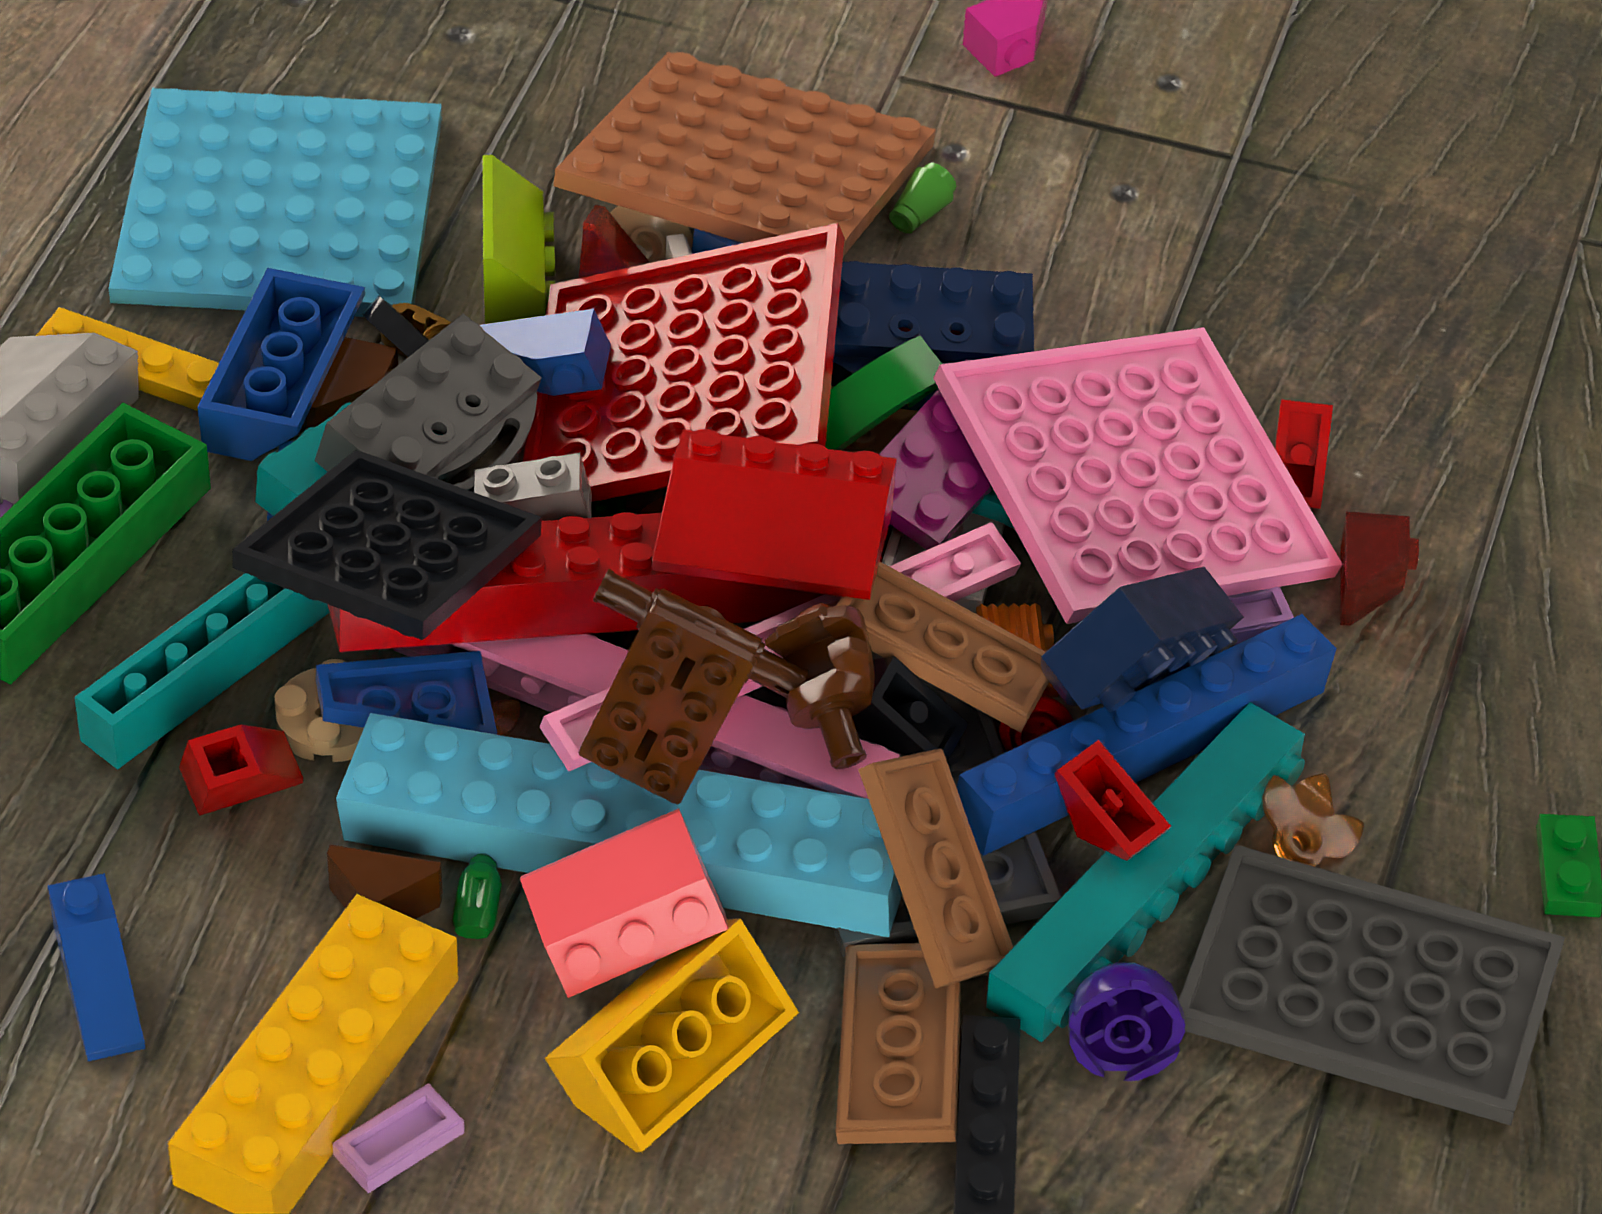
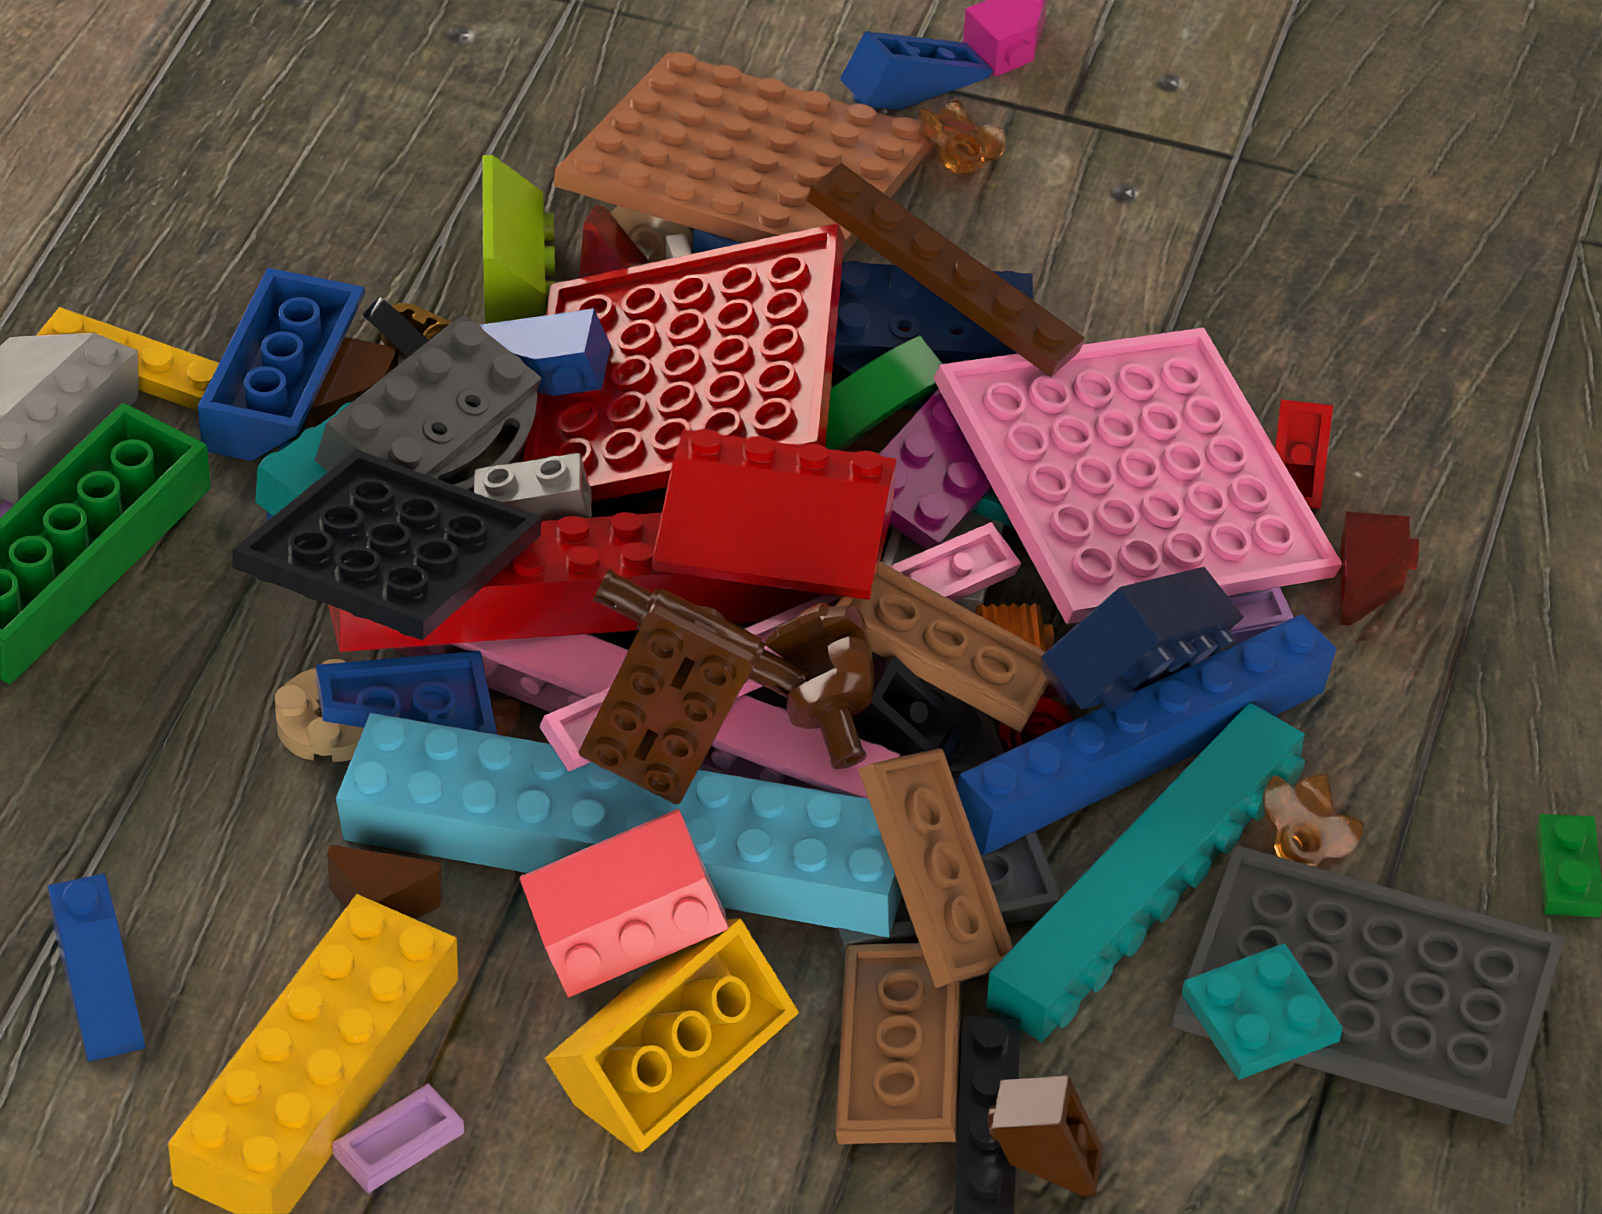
(190, 666): teal brick -> none
(237, 766): red slope -> none
(275, 185): medium azure plate -> none
(477, 898): green piece -> none
(907, 70): none -> blue slope
(923, 196): bright green cone -> none
(945, 269): none -> reddish brown plate
(957, 139): none -> clear orange plate
(1047, 1132): none -> reddish brown slope
(1108, 804): red slope -> none
(1125, 1021): dark purple cylinder -> none
(1261, 1011): none -> teal plate

